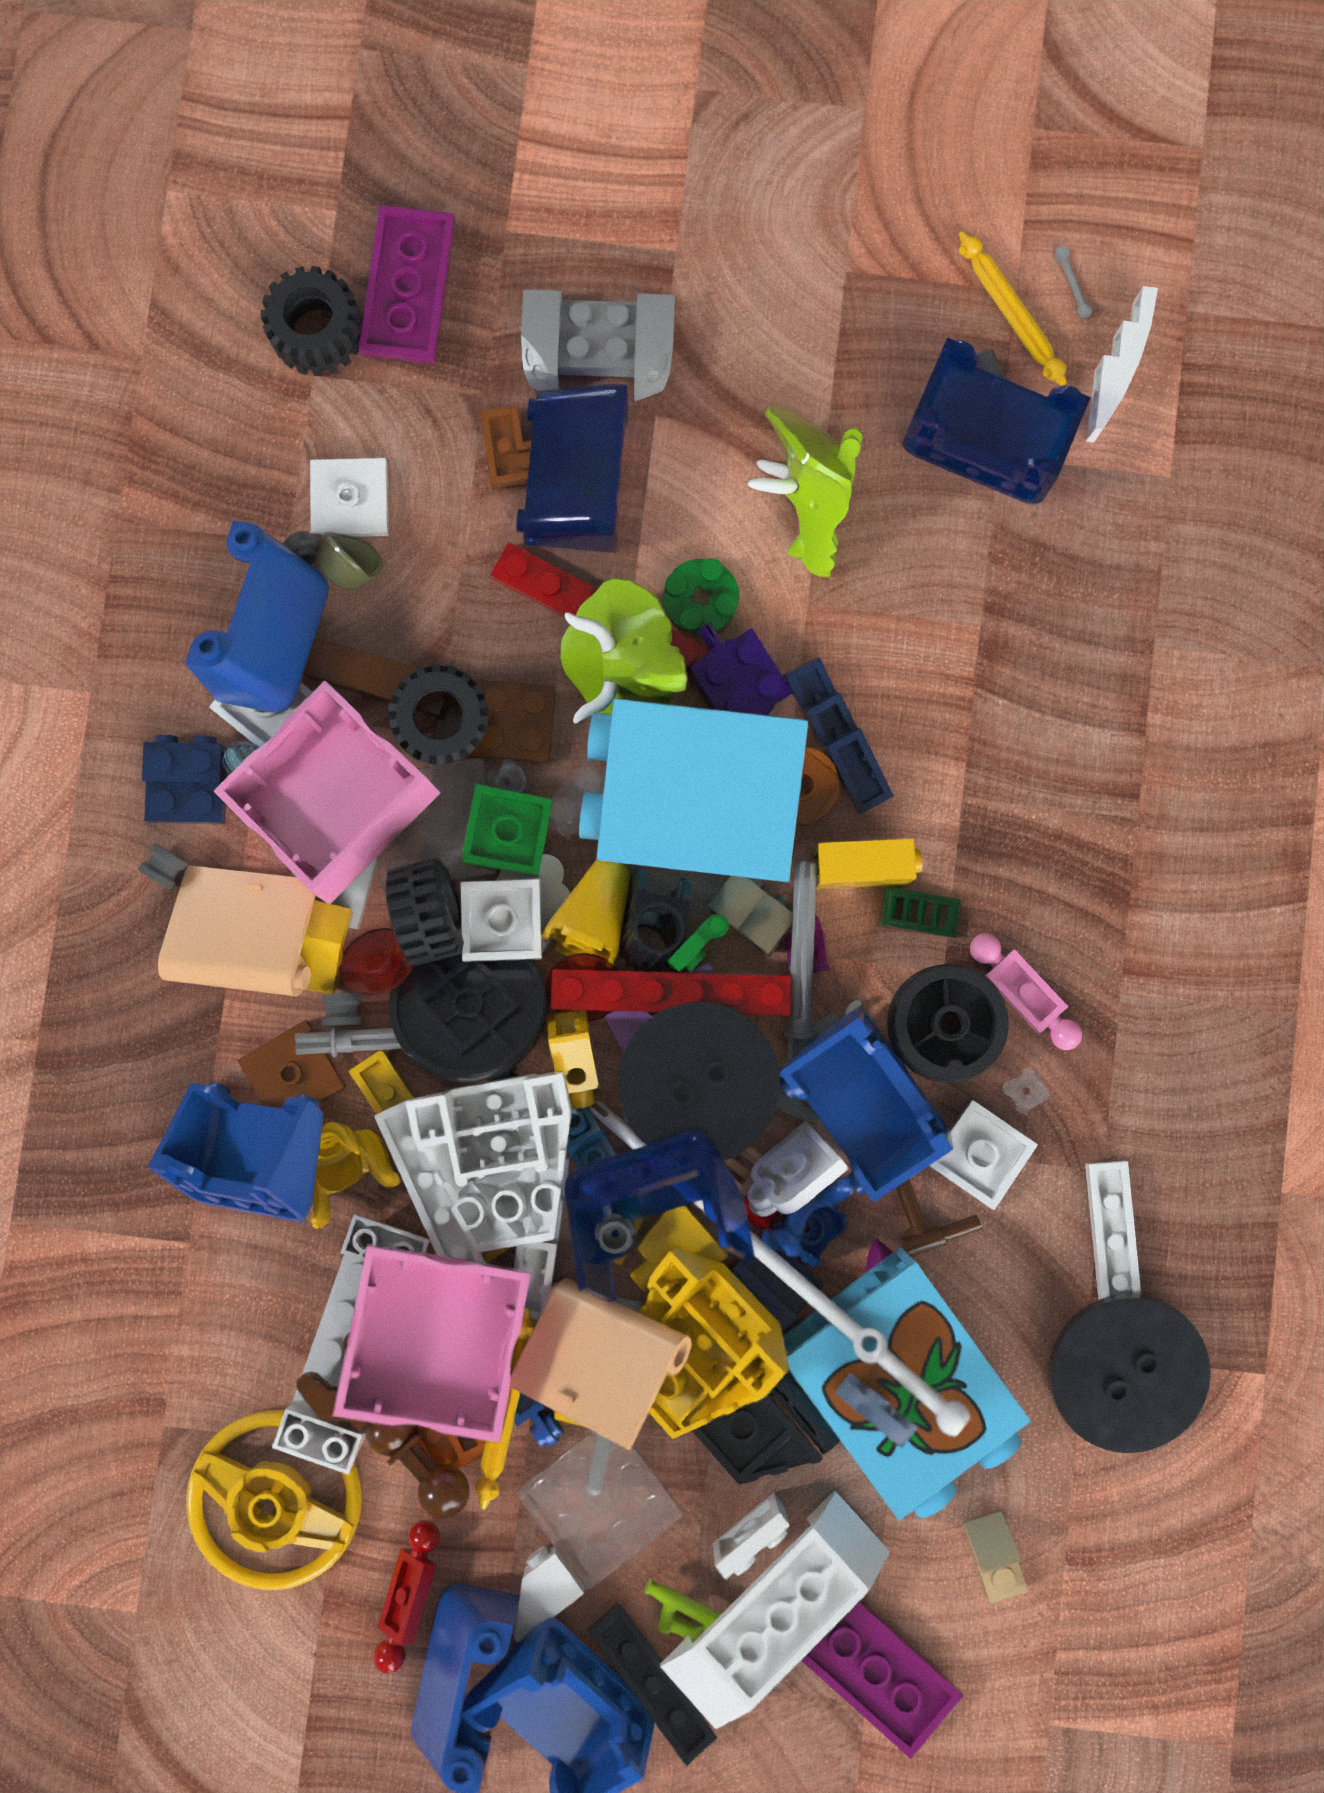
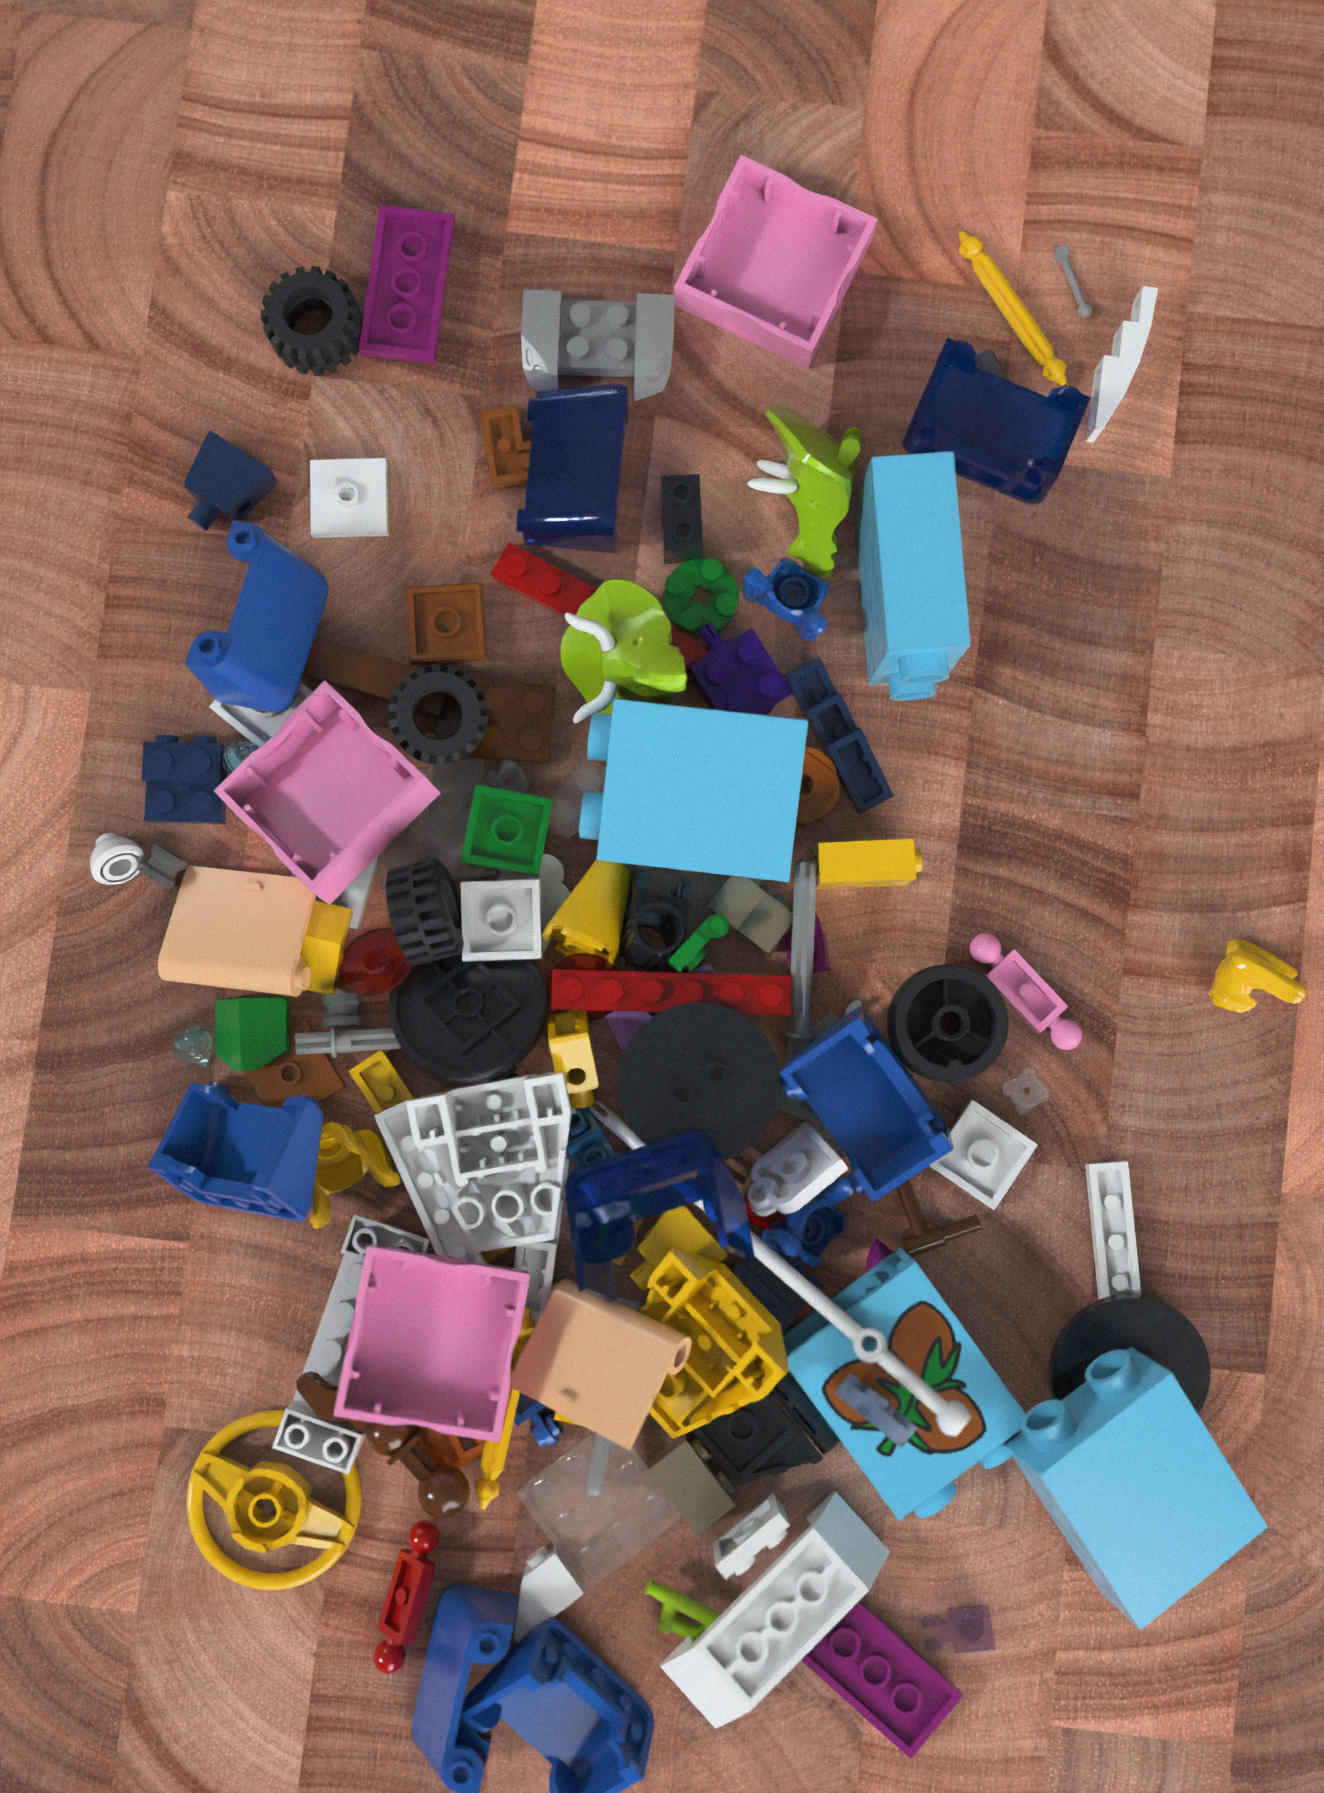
(115, 859): none -> white brick
(193, 1046): none -> clear light blue plate
(225, 482): none -> dark blue torso
(251, 1031): none -> green slope
(303, 545): dark grey plate -> none
(348, 561): olive helmet -> none
(446, 623): none -> dark orange plate
(607, 1240): dark grey plate -> none
(650, 1684): black plate -> none
(681, 518): none -> black brick
(692, 1483): none -> dark tan piece
(774, 262): none -> bright pink tile
(774, 595): none -> blue hair
(888, 906): dark green slope -> none
(911, 572): none -> medium azure brick
(967, 1628): none -> clear purple plate
(995, 1556): tan slope -> none
(1135, 1484): none -> medium azure brick
(1252, 968): none -> yellow hair

